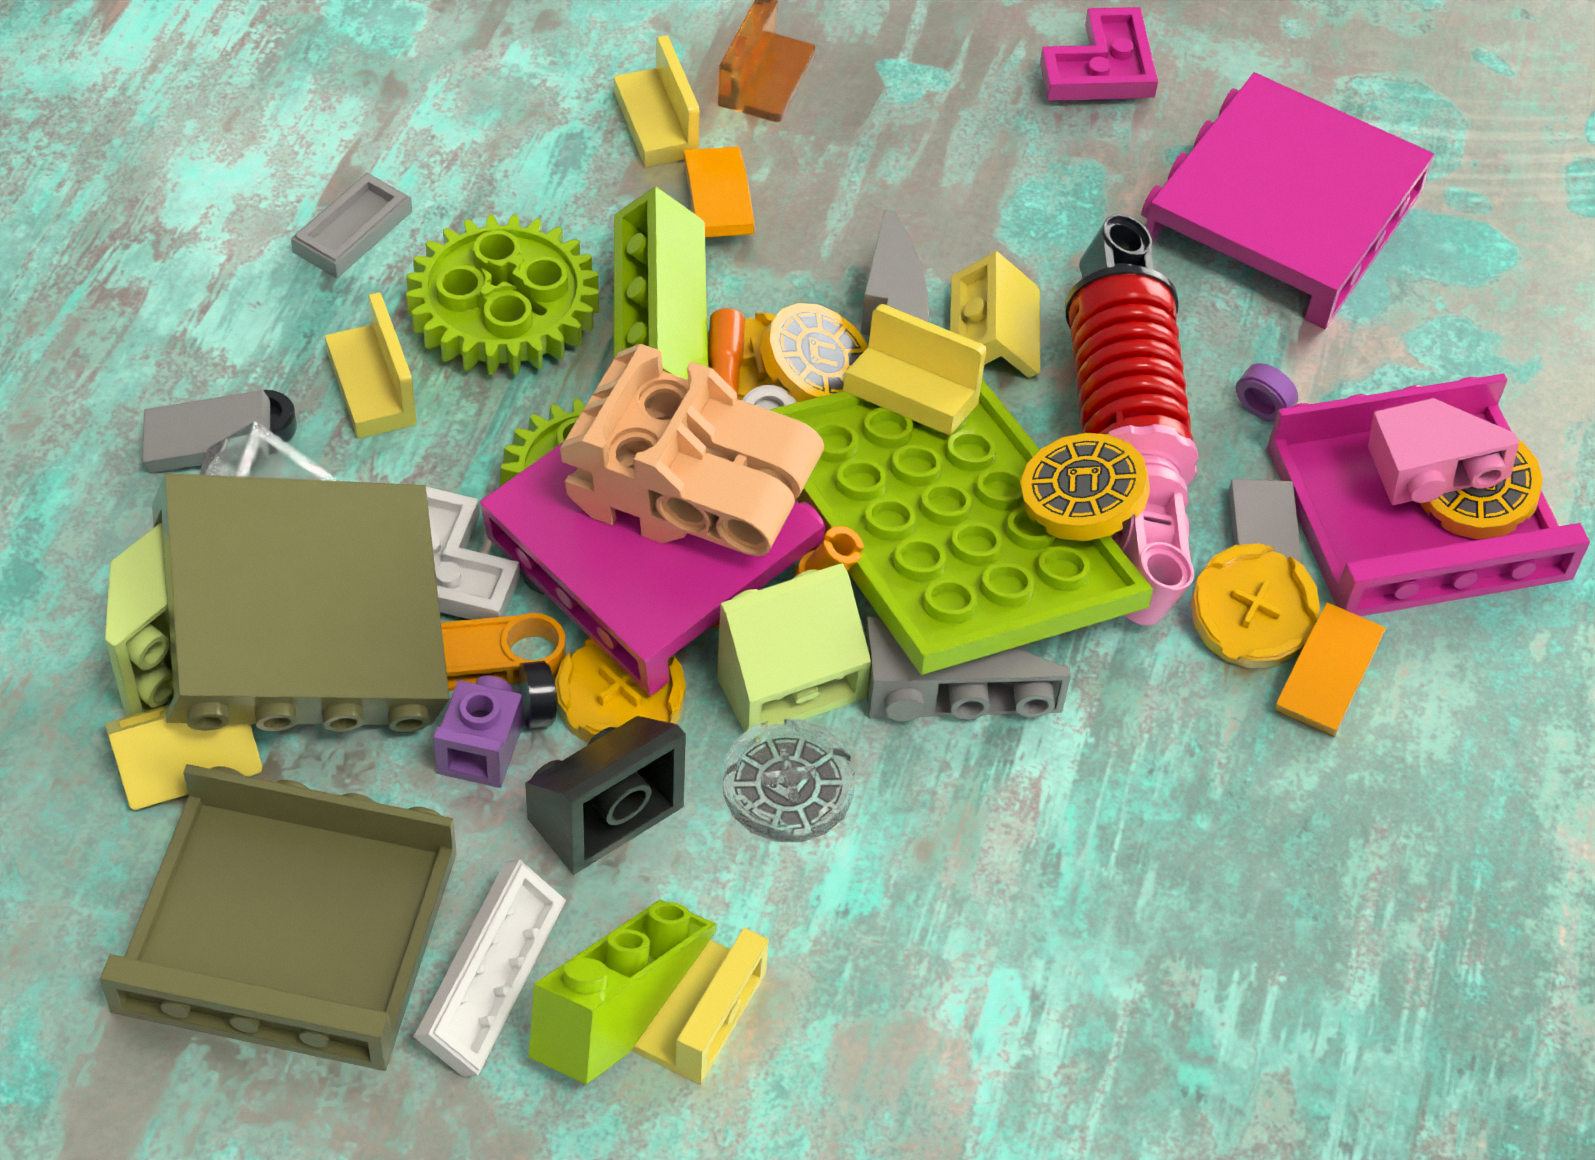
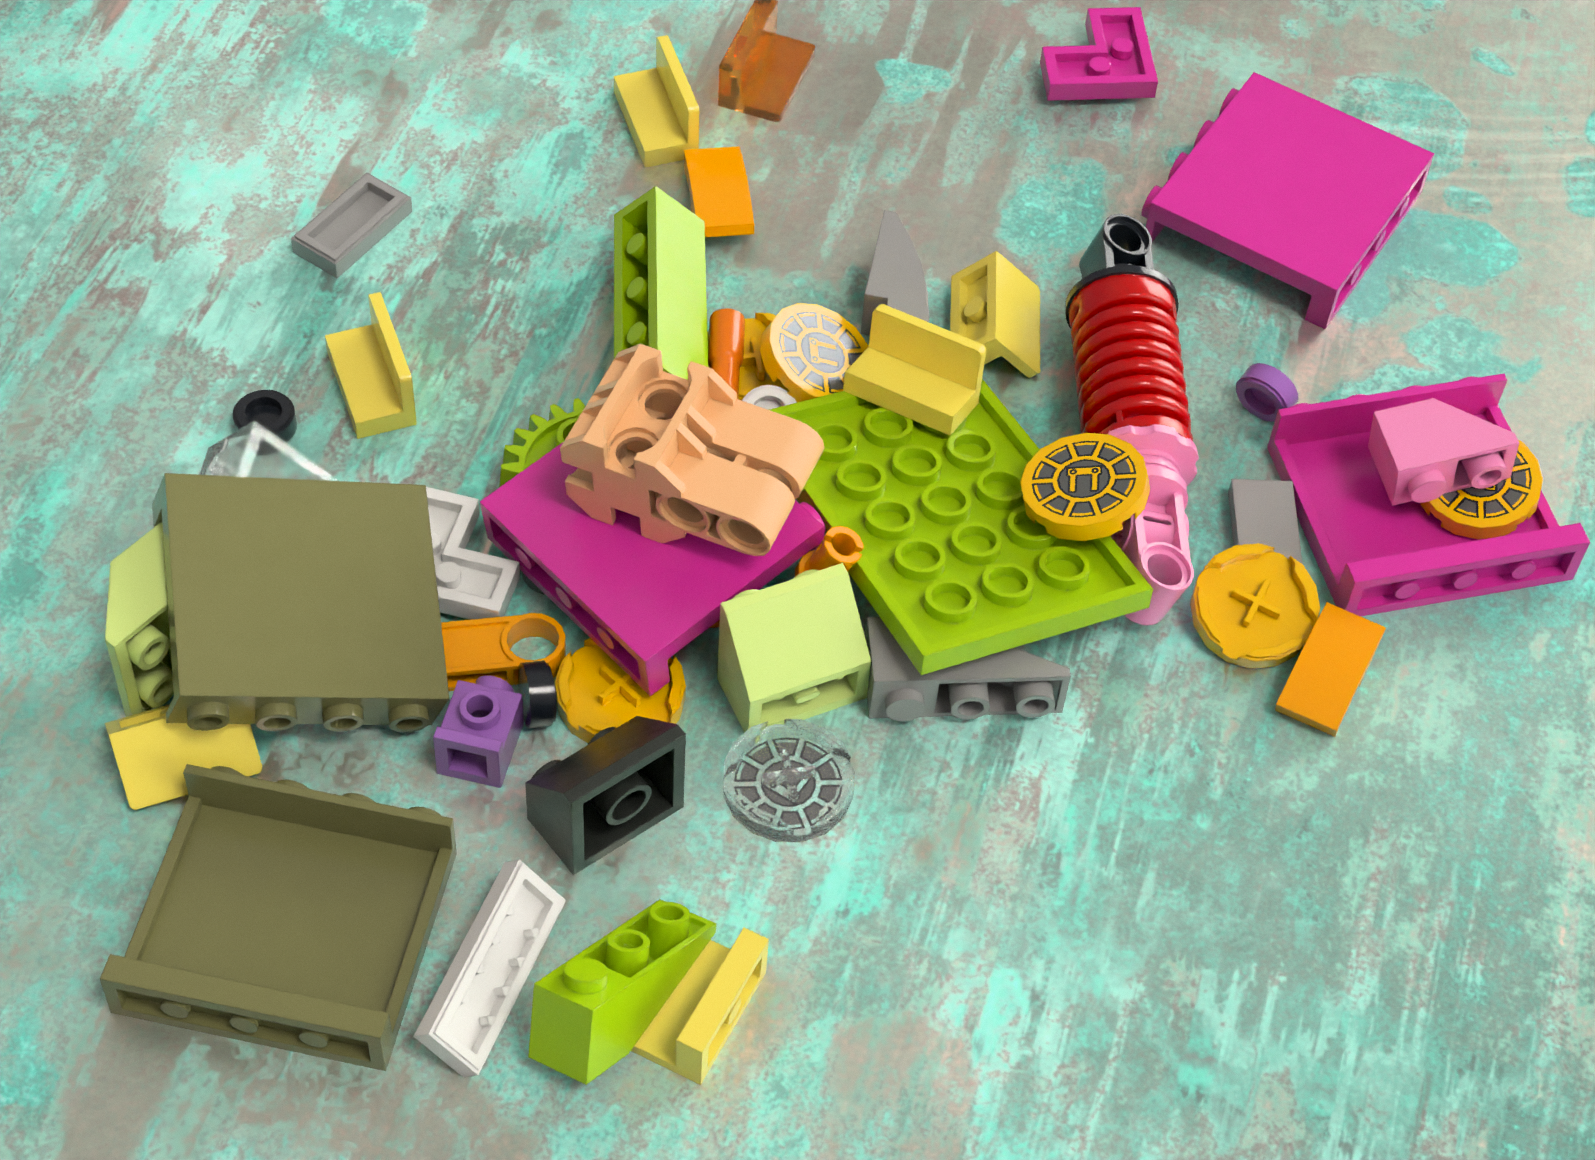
(183, 432): light grey tile -> none
(502, 294): lime gear -> none

